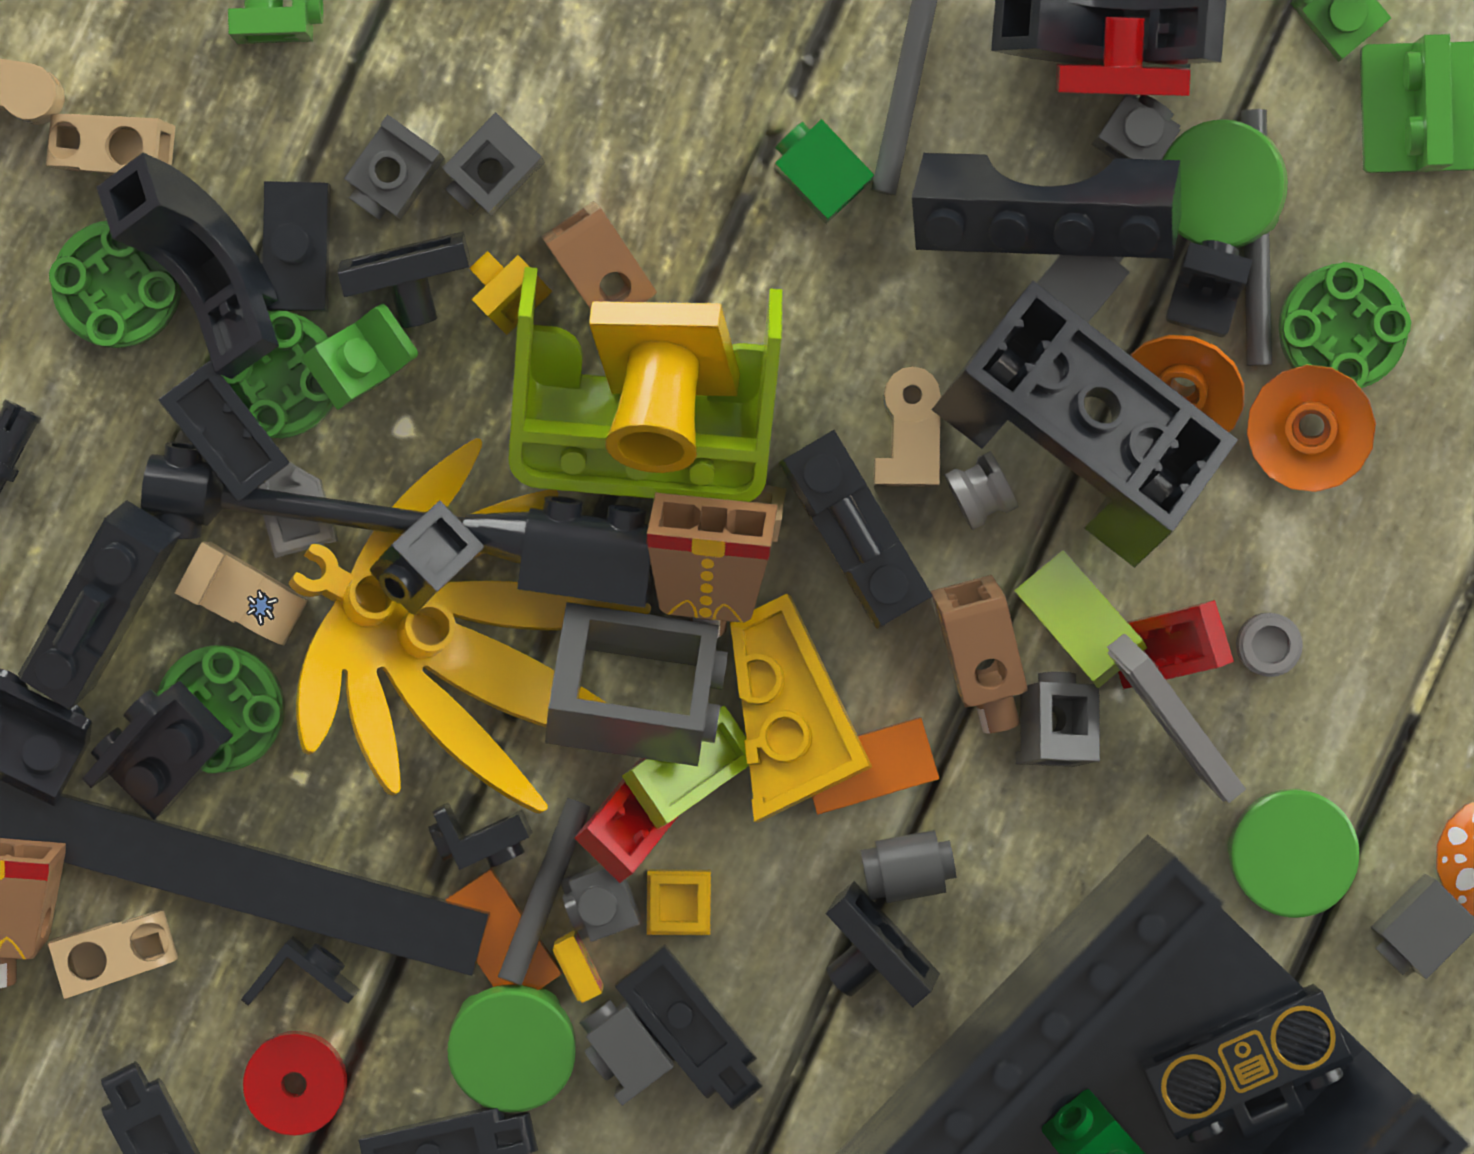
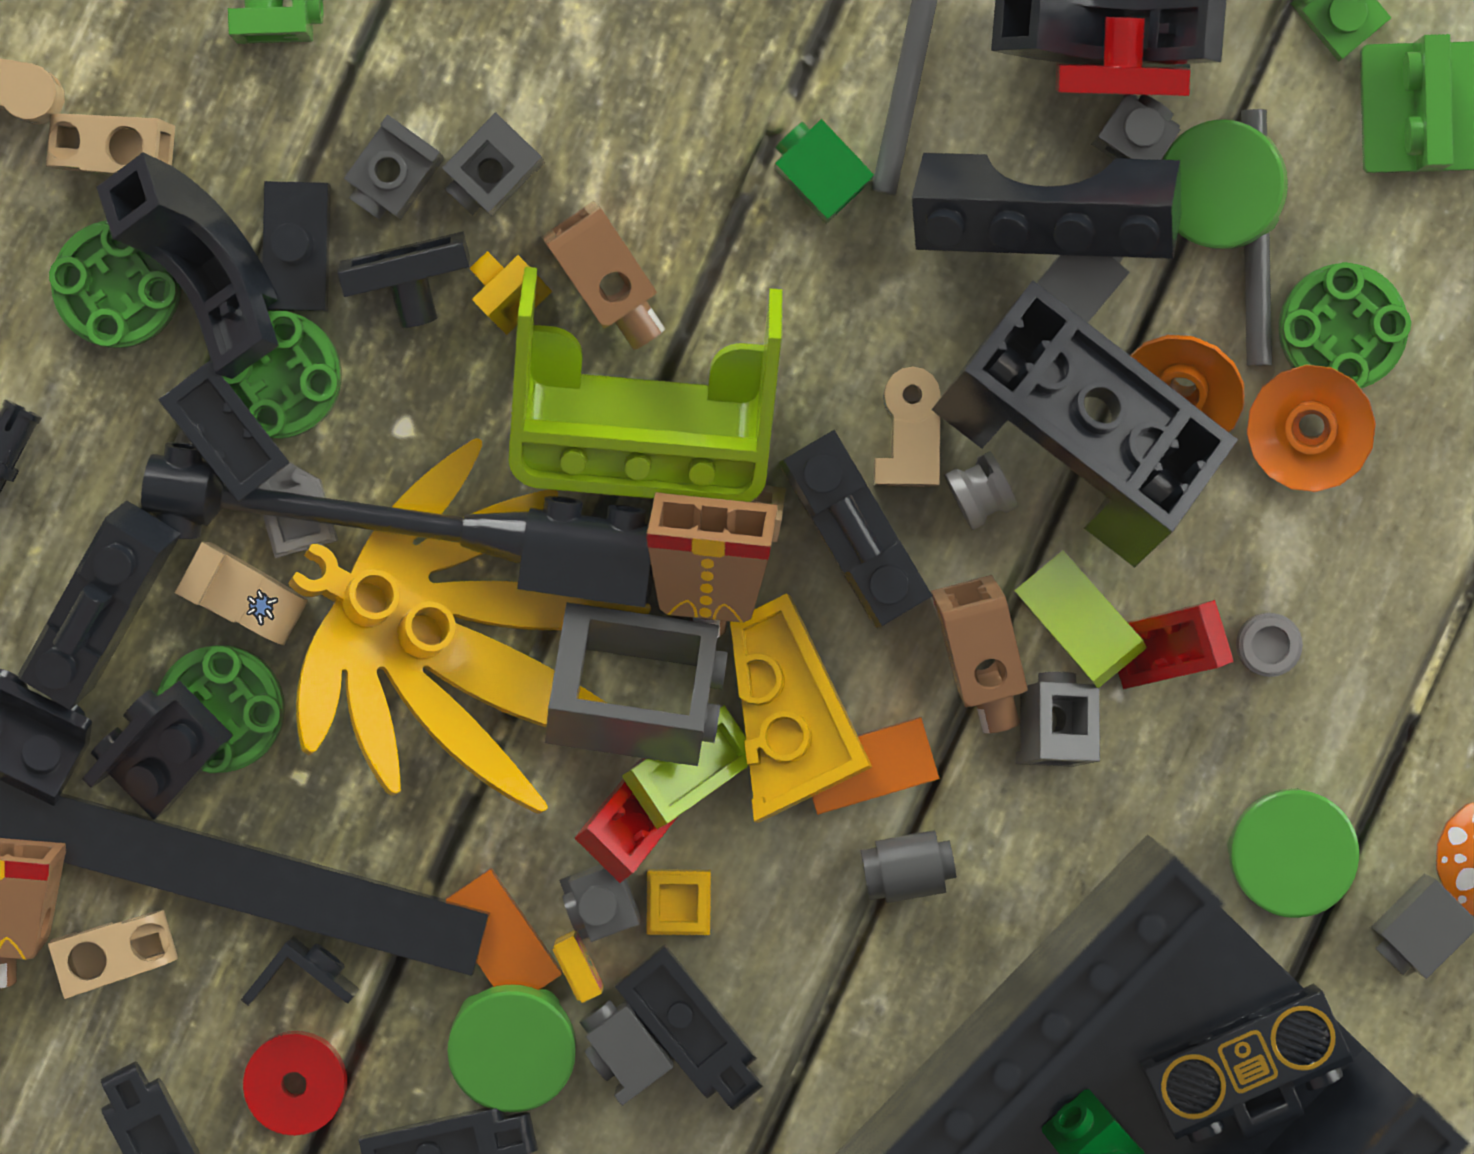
(360, 356): bright green bracket -> none
(425, 558): bracket -> none
(495, 842): black bracket -> none
(544, 892): dark grey bar -> none
(659, 364): yellow plant -> none
(876, 949): black tile -> none
(1175, 718): light grey tile -> none
(1208, 287): black bracket -> none

